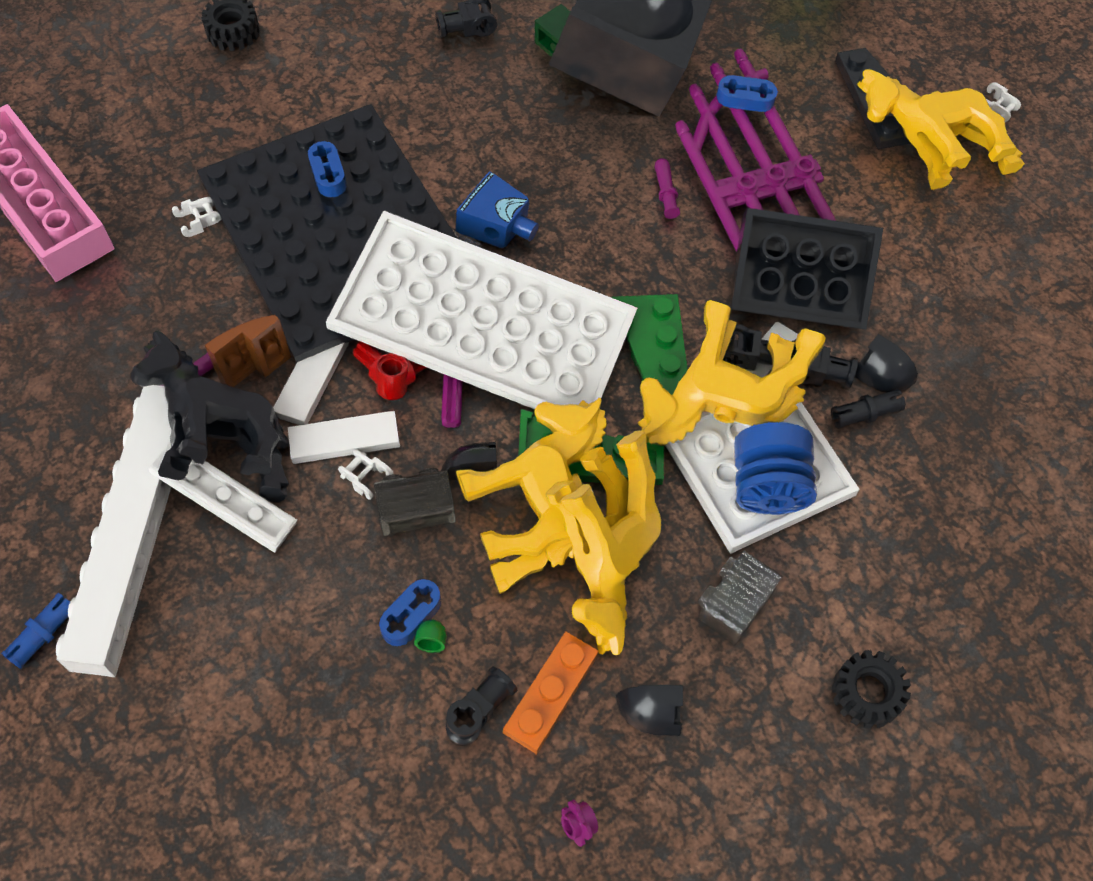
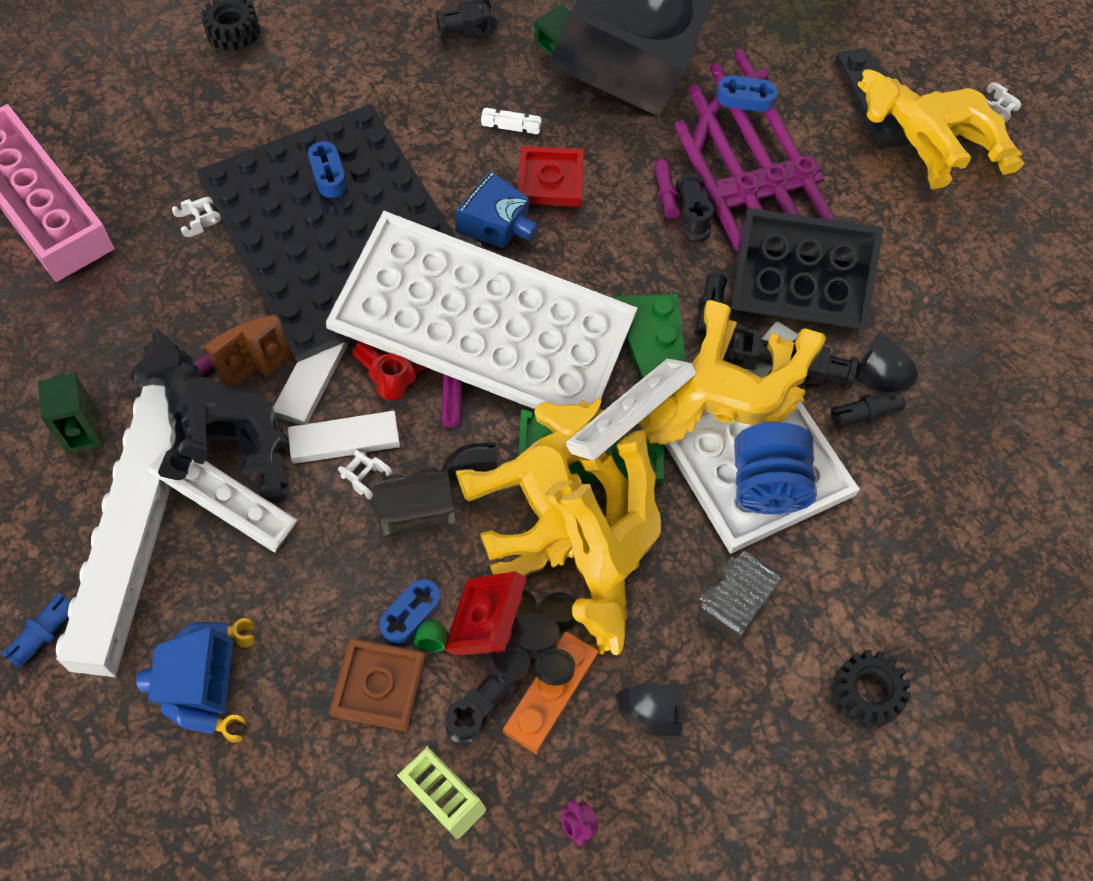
(69, 412): none -> dark green brick
(193, 675): none -> blue torso
(378, 684): none -> dark orange tile
(460, 811): none -> yellowish green slope
(486, 614): none -> red plate
(511, 121): none -> white axle
(537, 638): none -> black piece
(551, 175): none -> red plate
(630, 409): none -> white tile
(695, 207): none -> black connector
(713, 290): none -> black pin

